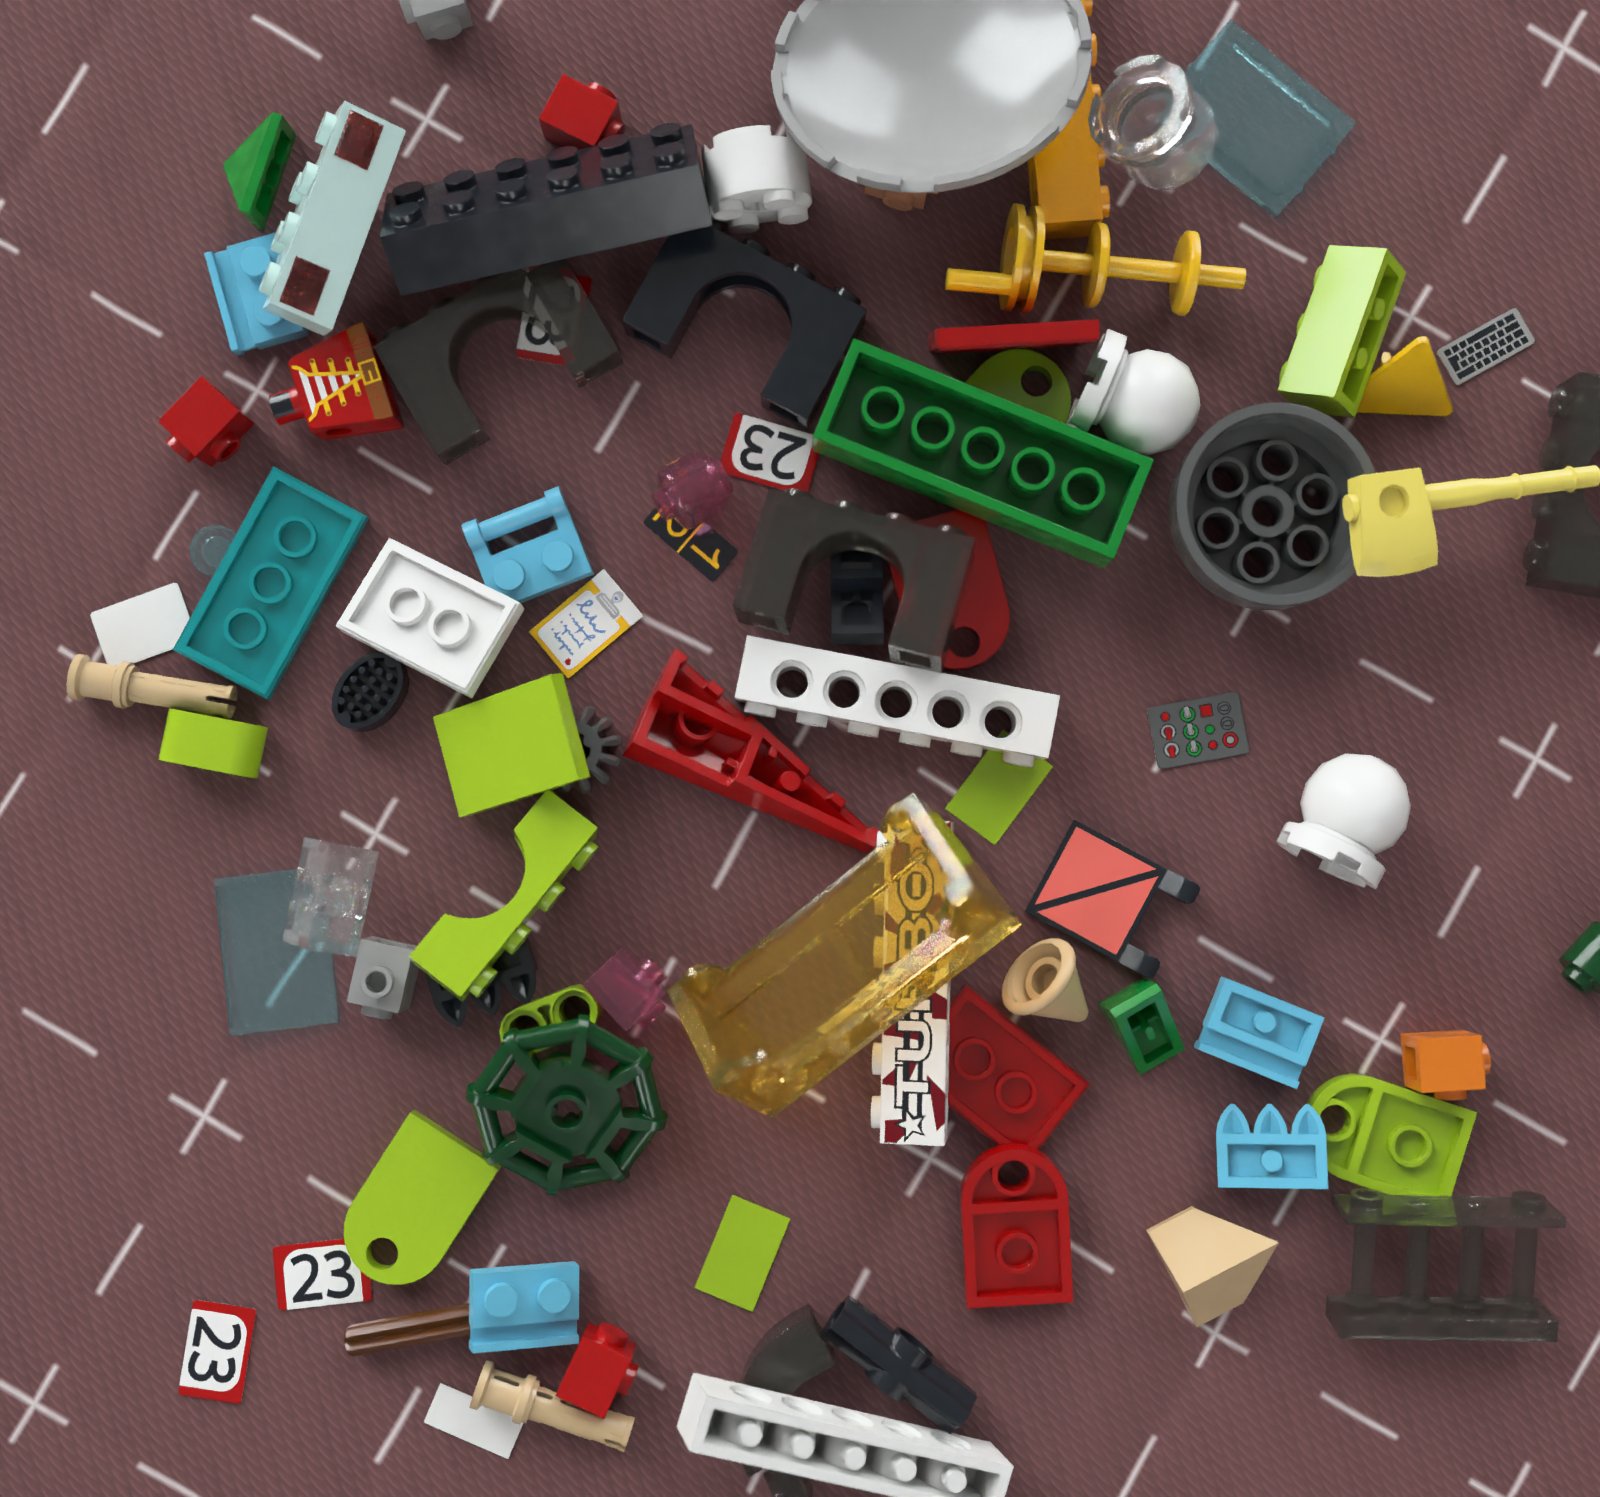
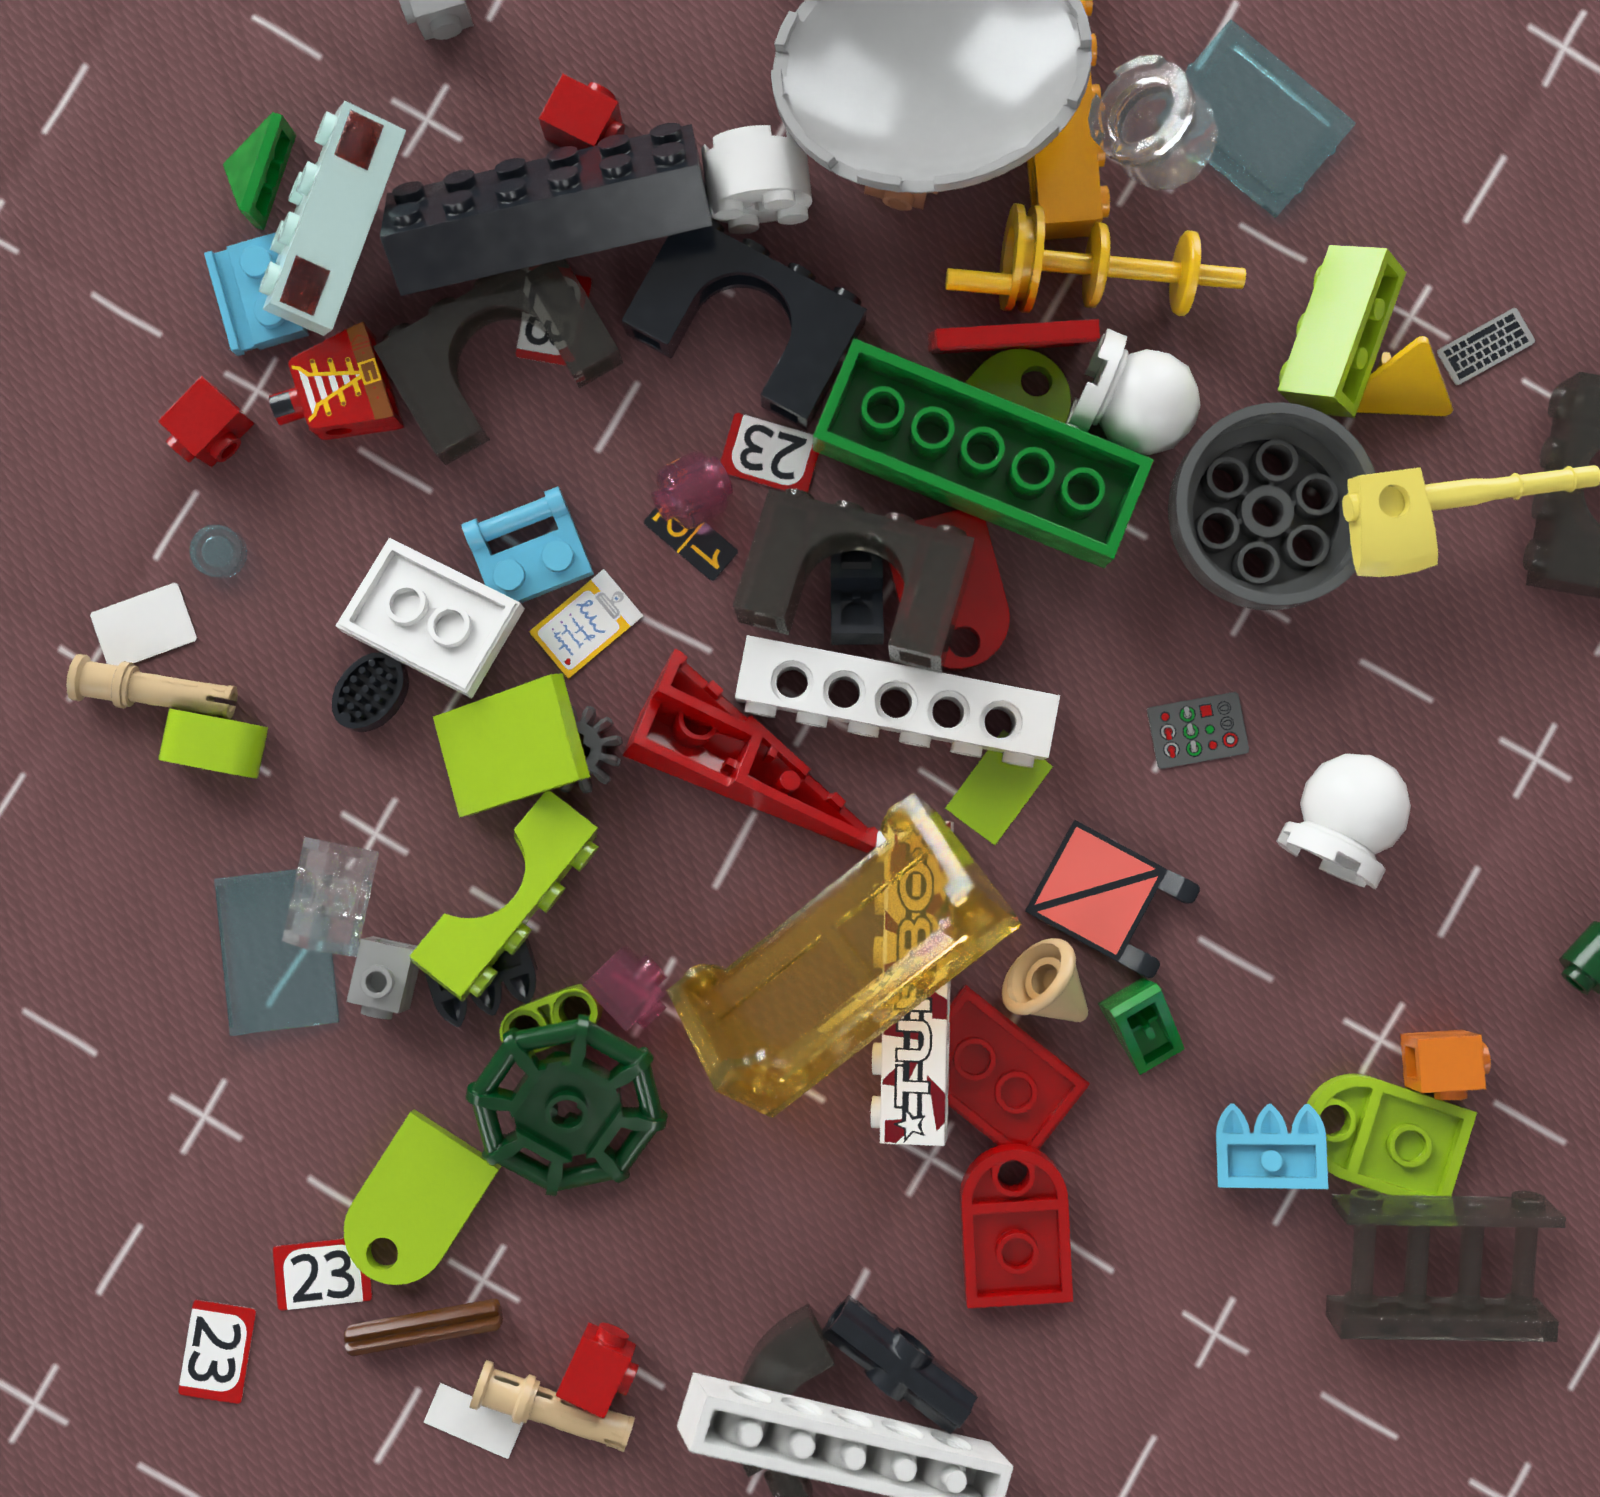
(271, 583): teal tile -> none
(523, 1306): medium azure plate -> none
(742, 1253): lime sticker -> none
(1210, 1261): tan slope -> none
(1259, 1032): medium azure plate -> none

